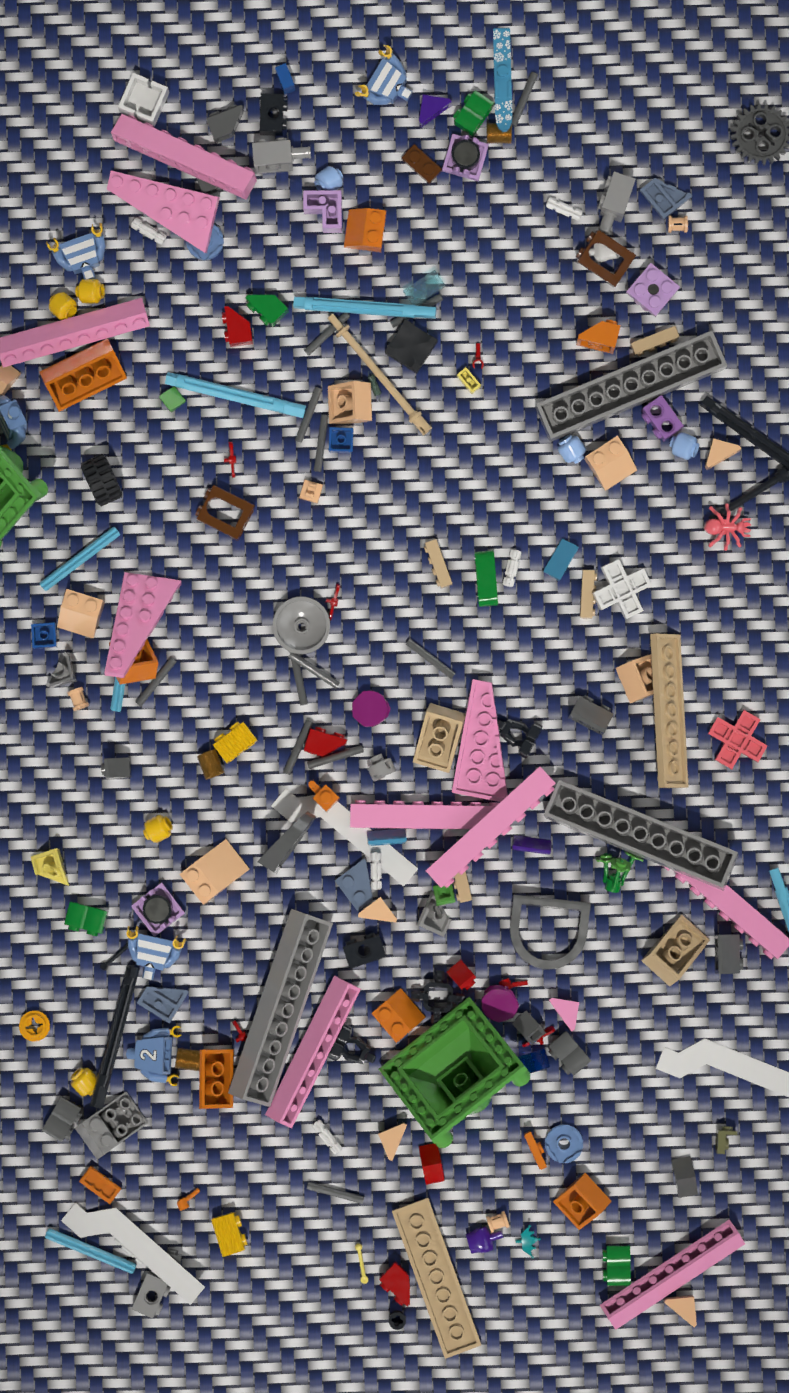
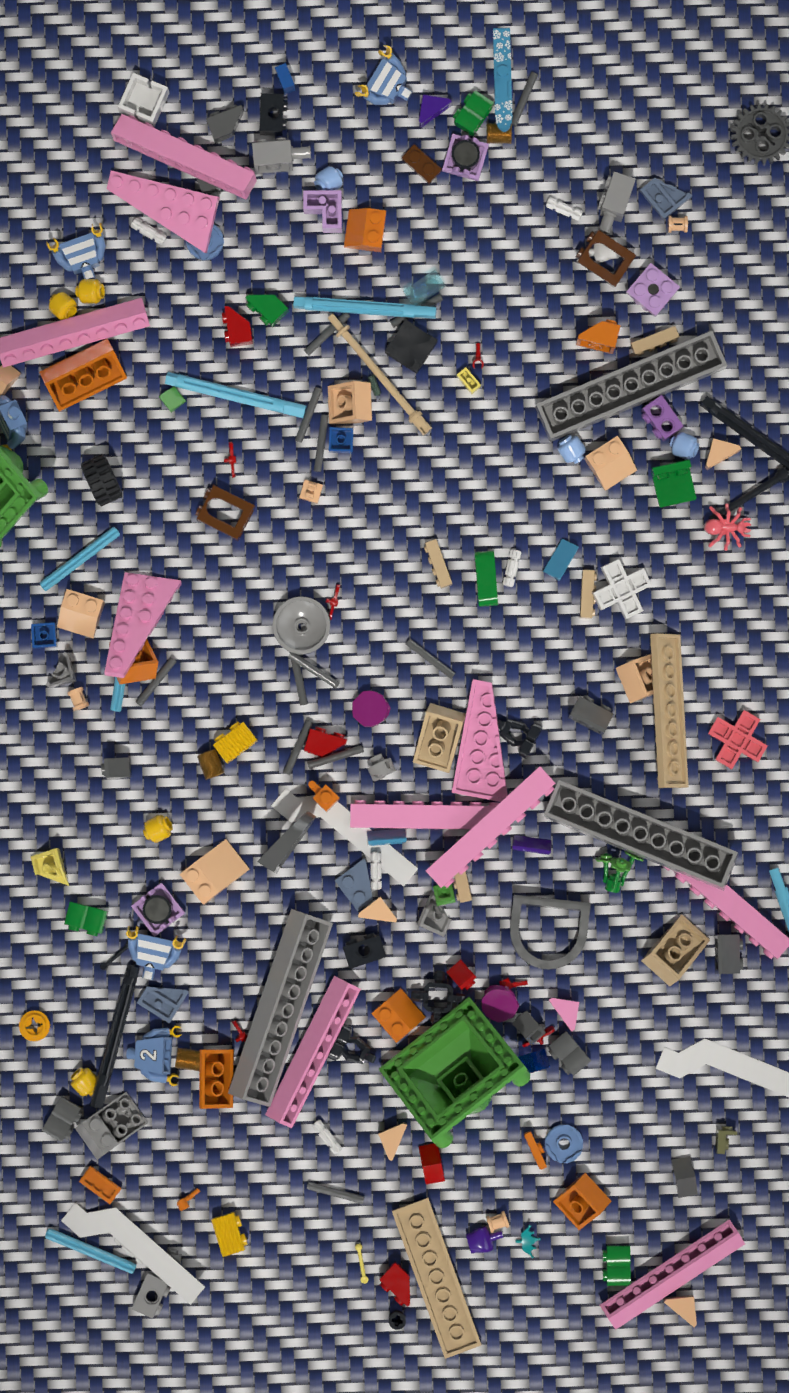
(673, 483): none -> green bracket

